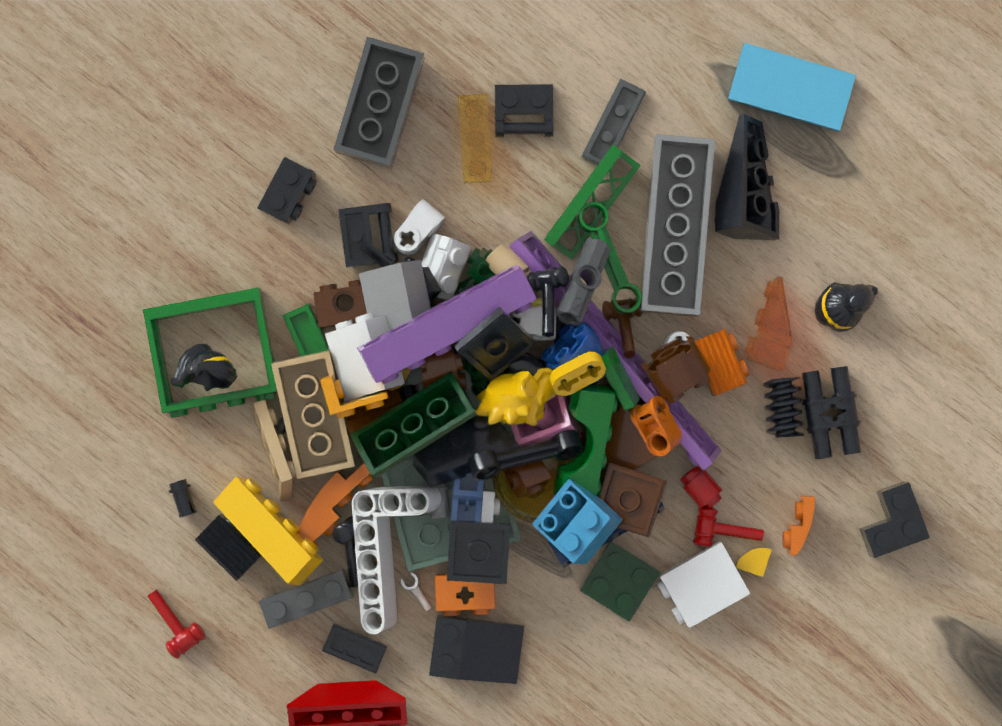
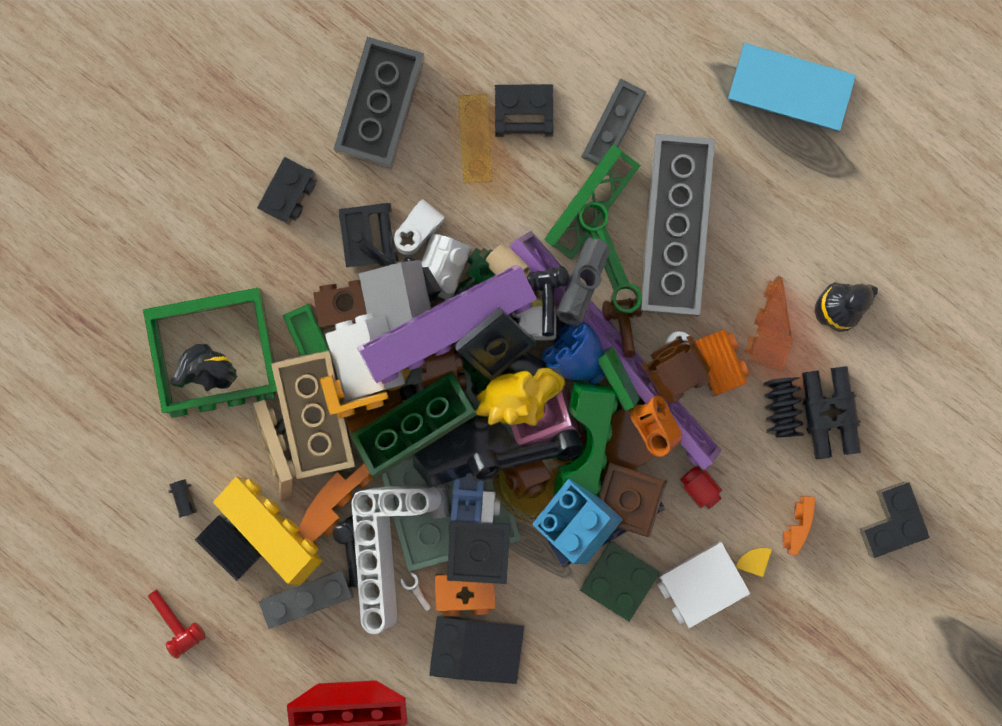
(354, 648): black plate -> none
(577, 373): yellow beam -> none
(707, 527): red piece -> none
(744, 198): black wedge -> none

